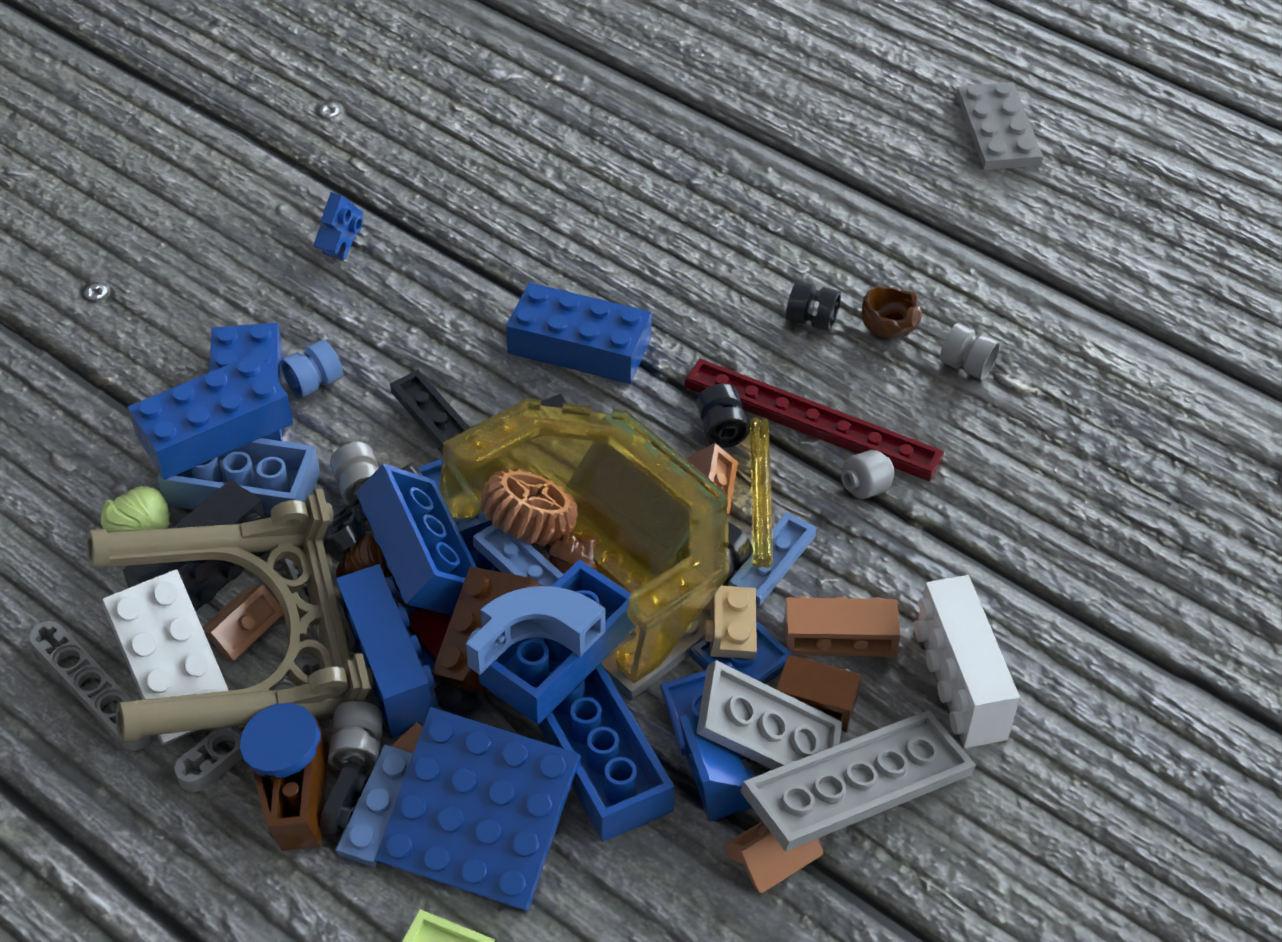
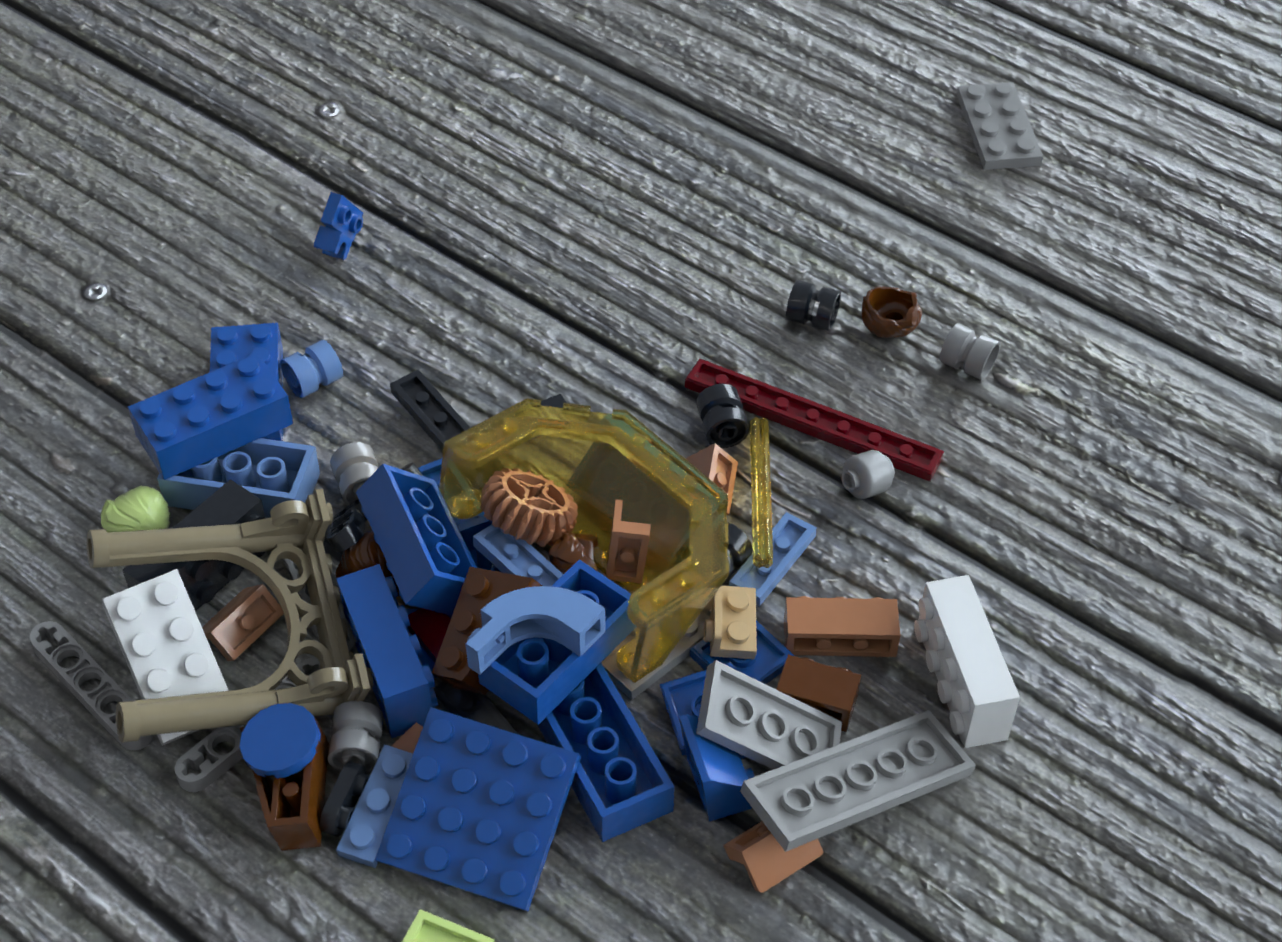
(579, 332): blue brick -> none
(627, 548): none -> nougat panel

